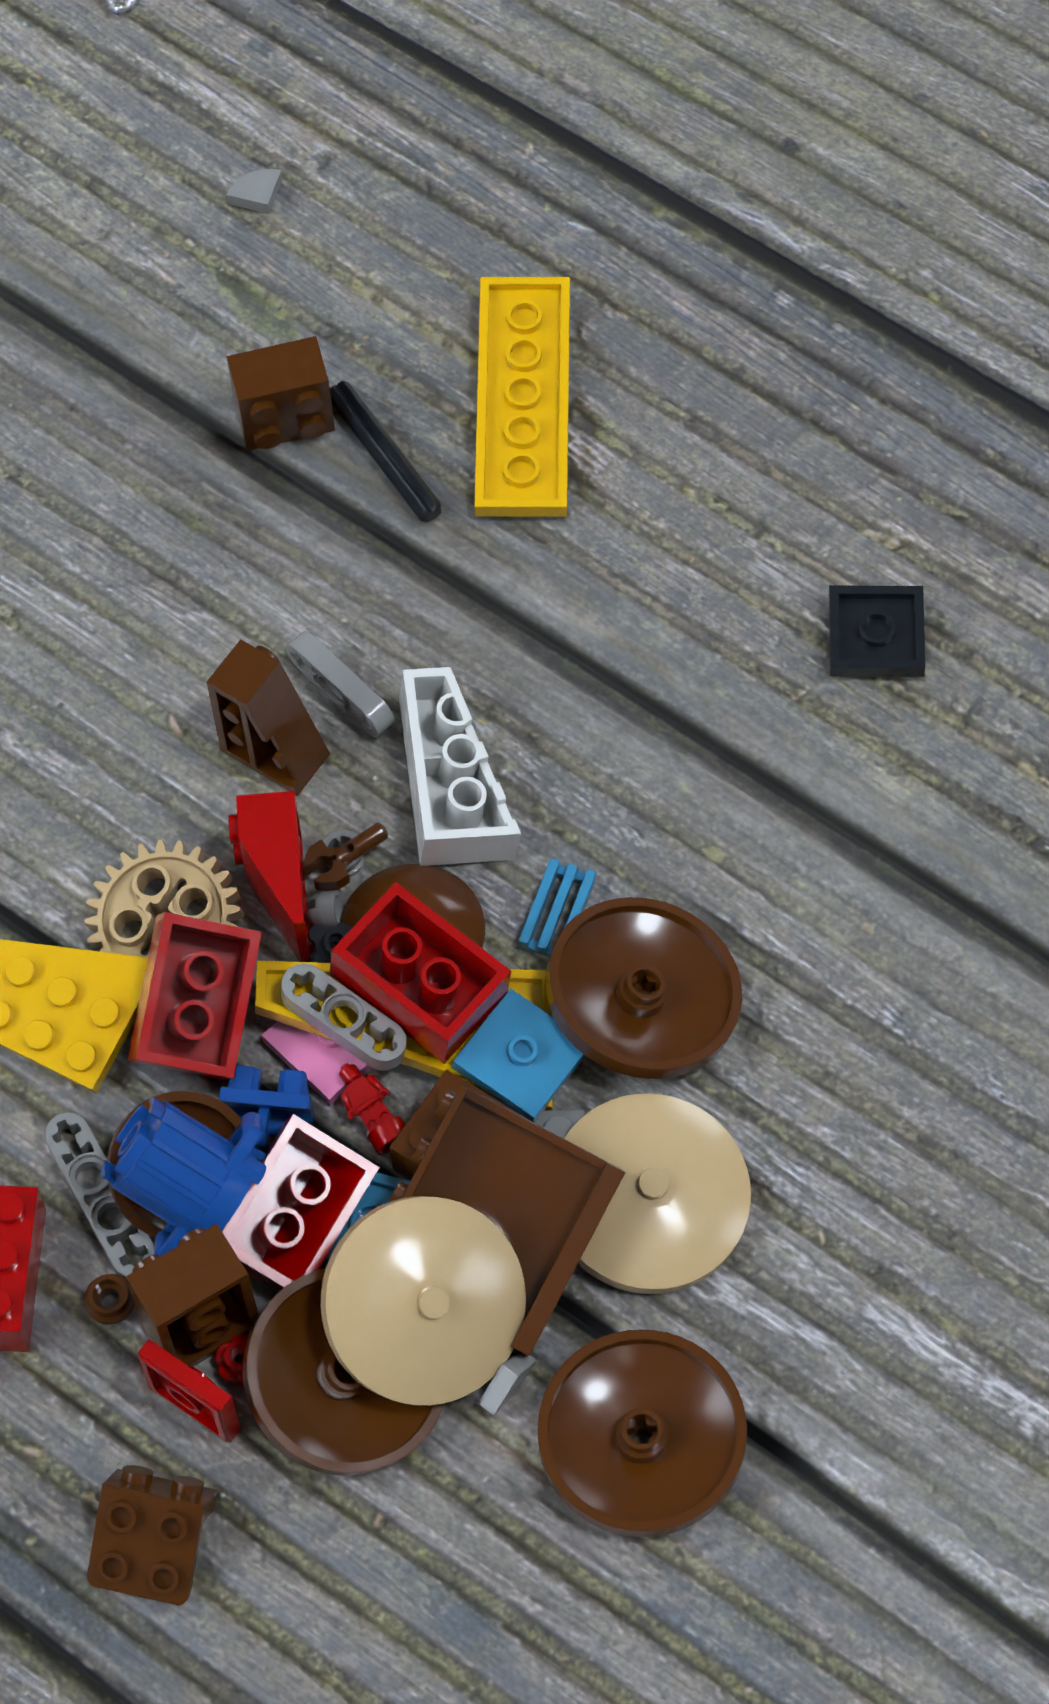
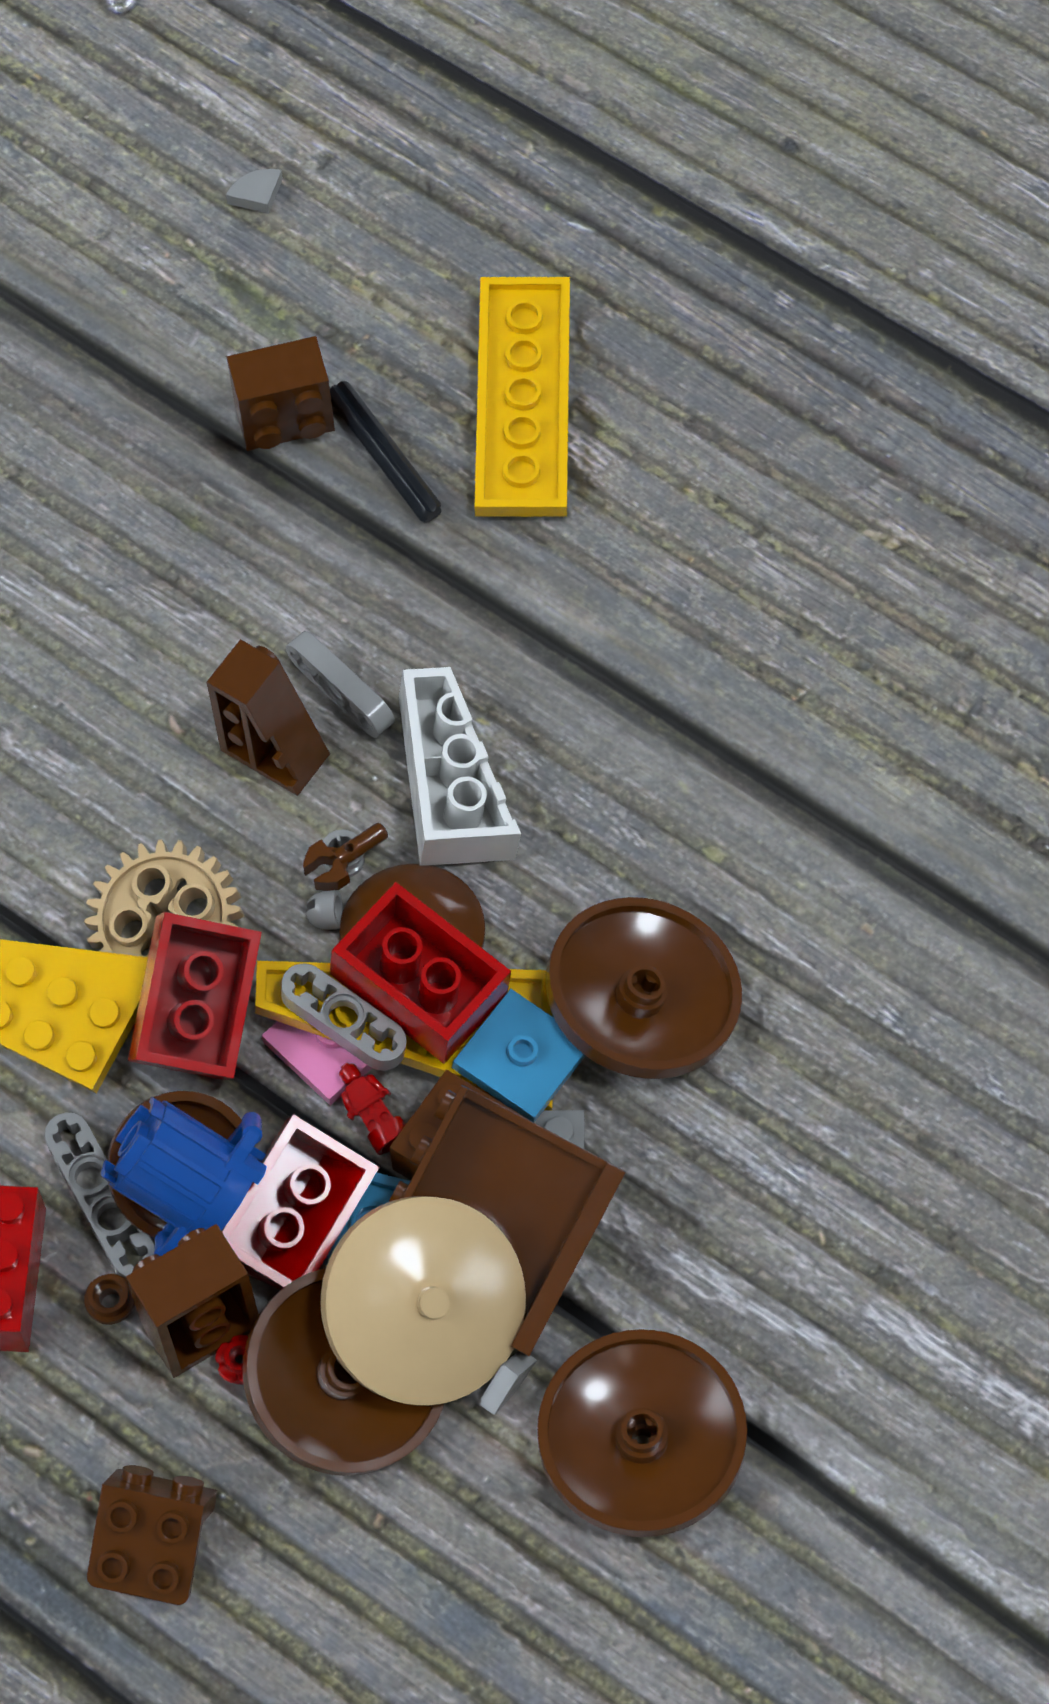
(189, 1391): red plate -> none
(270, 847): red slope -> none
(274, 1108): blue hips -> none
(322, 937): black plate -> none
(569, 875): dark azure tile -> none
(679, 1196): tan dish -> none
(876, 631): black plate -> none

